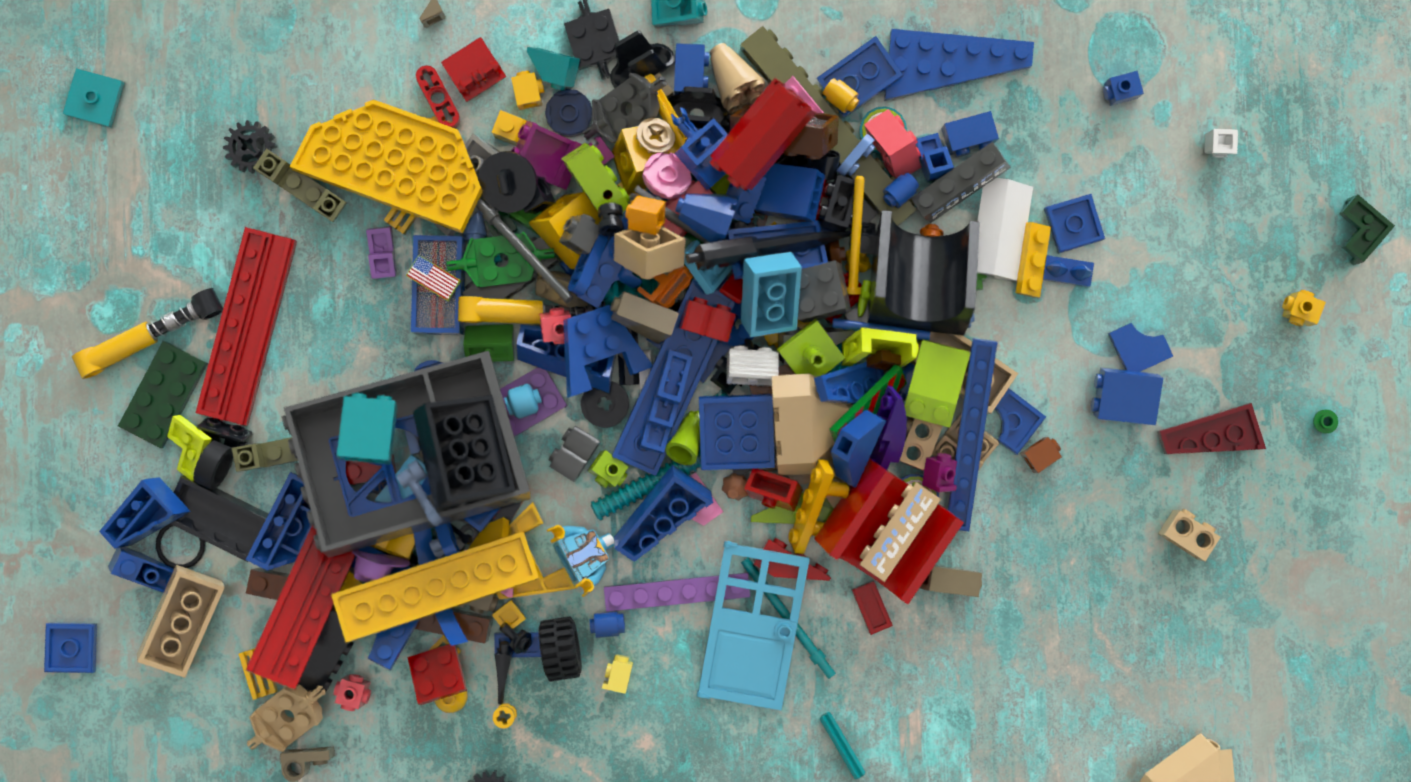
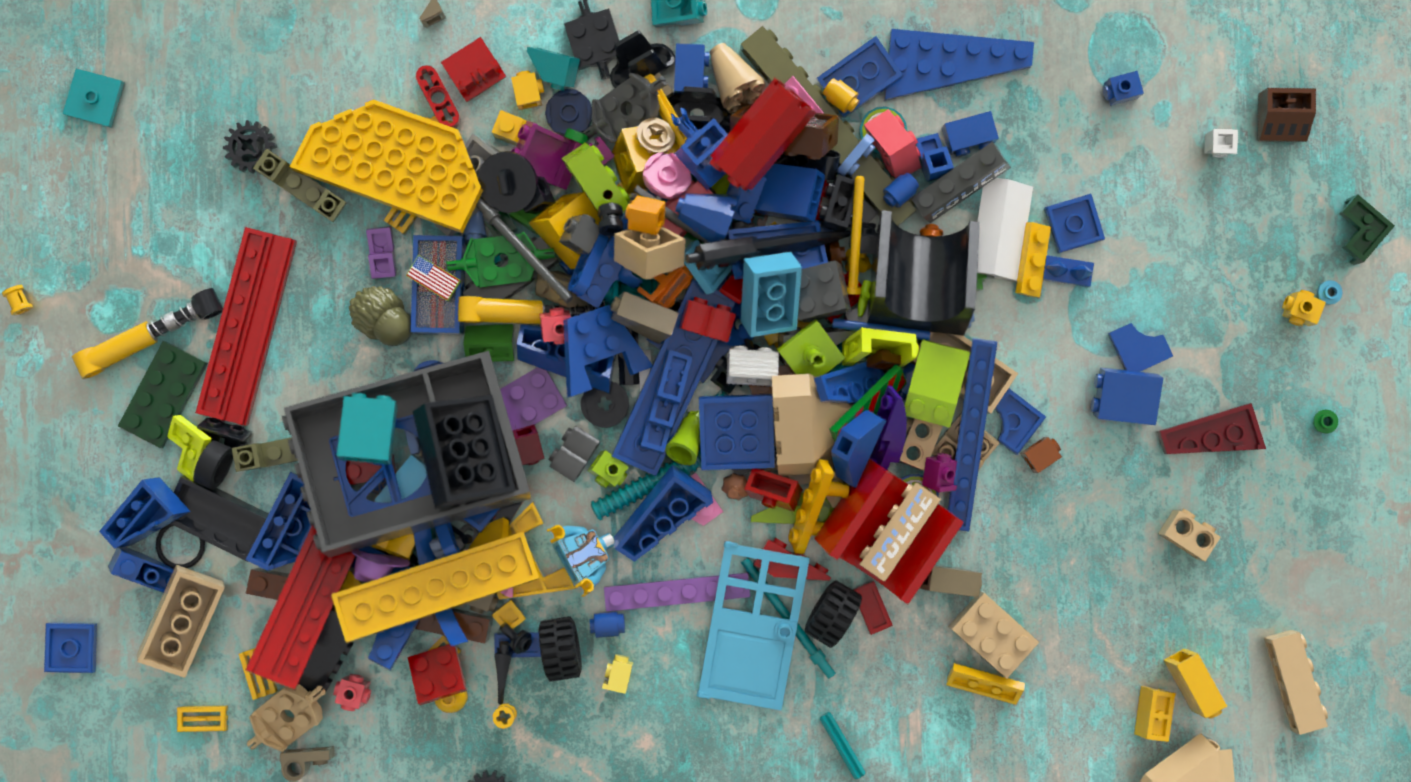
(17, 300): none -> yellow bush
(223, 717): none -> yellow tile
(380, 315): none -> olive hair
(411, 478): sand blue brick -> none
(522, 401): medium azure head -> none
(528, 445): none -> dark red brick
(576, 136): none -> green tile
(833, 614): none -> black tyre
(985, 684): none -> yellow plate
(993, 634): none -> tan brick
(1154, 714): none -> yellow hinge
(1195, 683): none -> yellow brick
(1286, 114): none -> reddish brown slope
(1296, 682): none -> tan brick
(1323, 292): none -> medium azure plate

